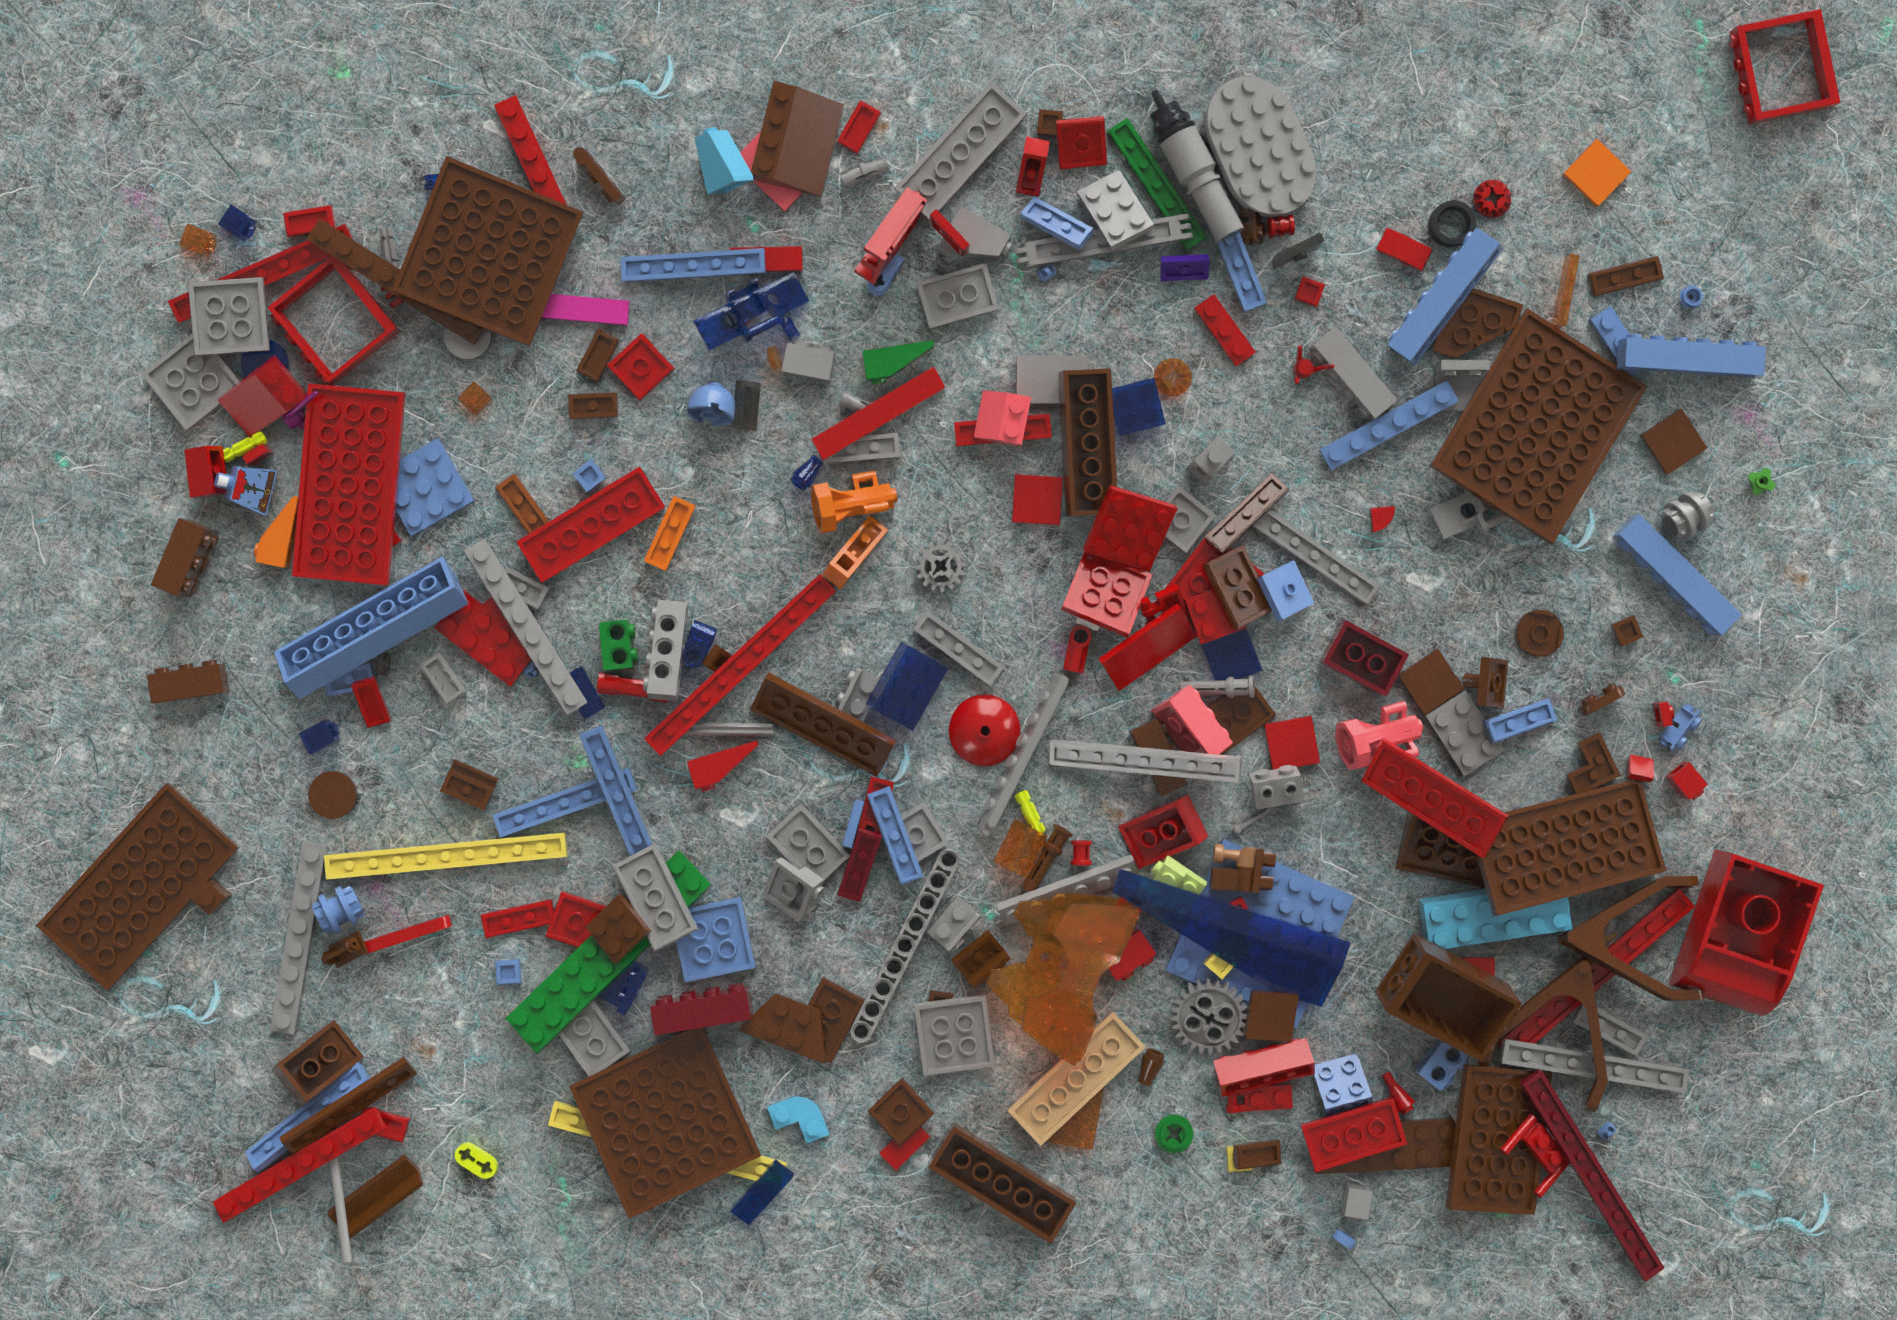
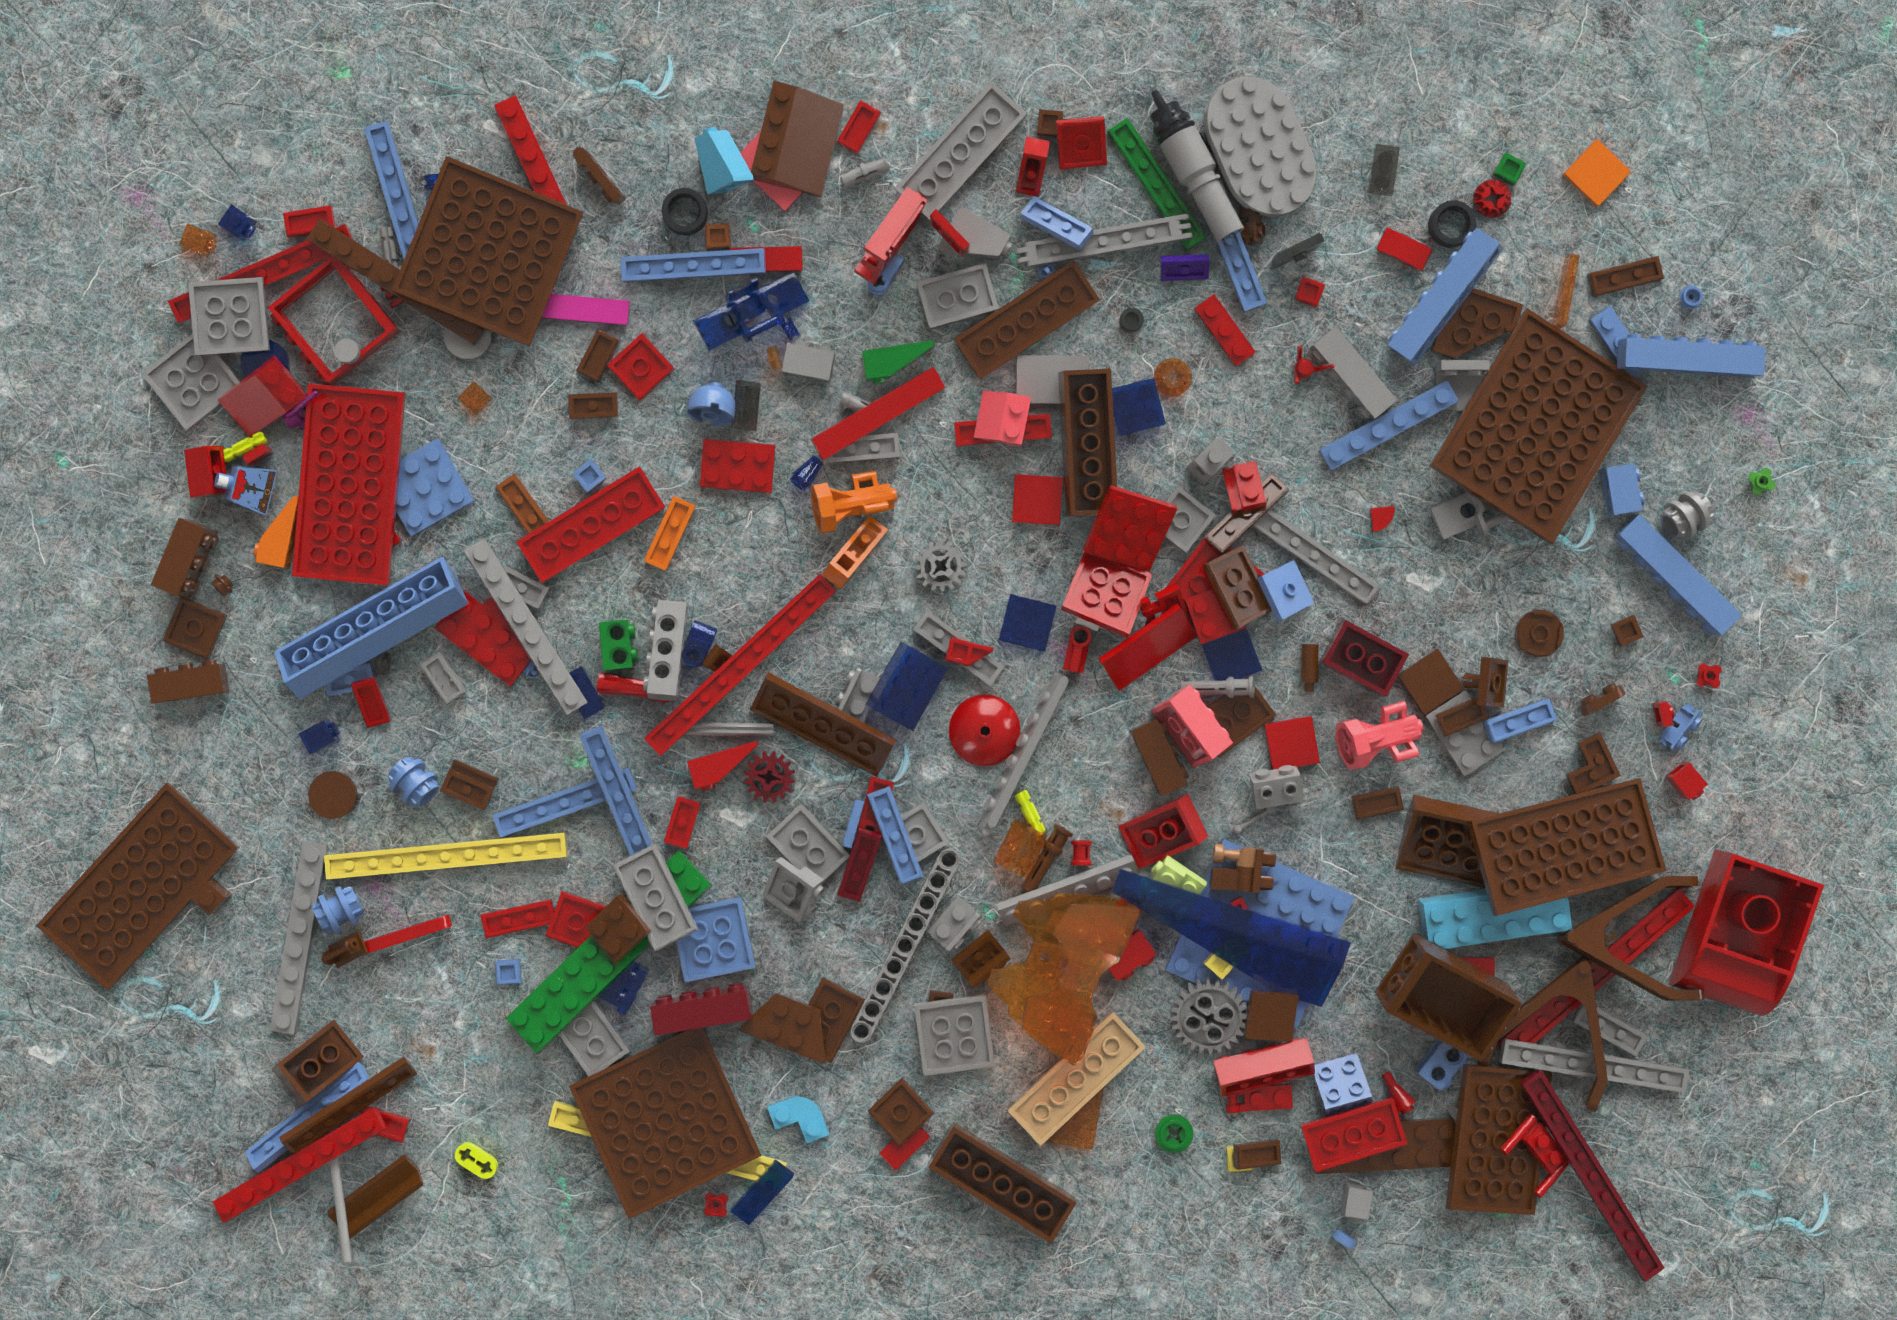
(194, 627): none -> reddish brown tile
(222, 585): none -> reddish brown plate
(347, 351): none -> light grey tile
(393, 183): none -> medium blue plate
(416, 785): none -> medium blue piece
(682, 822): none -> red plate
(684, 193): none -> black tyre
(717, 236): none -> dark orange tile
(720, 1199): none -> red plate
(737, 466): none -> red plate
(767, 787): none -> dark red gear
(966, 652): none -> red tile
(1026, 319): none -> reddish brown plate
(1027, 622): none -> clear blue tile
(1115, 210): plate -> none
(1131, 320): none -> pearl dark grey tile
(1145, 760): light grey plate -> none
(1150, 1066): reddish brown cone -> none
(1244, 487): none -> plate
(1280, 226): red bush -> none
(1309, 665): none -> reddish brown cylinder
(1377, 802): none -> reddish brown tile
(1383, 170): none -> clear smoke plate
(1434, 798): red plate -> none
(1461, 716): none -> reddish brown tile
(1509, 168): none -> green tile
(1606, 1131): medium blue rock -> none
(1622, 489): none -> medium blue brick
(1640, 768): tile -> none
(1673, 441): reddish brown tile -> none
(1704, 670): none -> red plate
(1821, 60): red window -> none

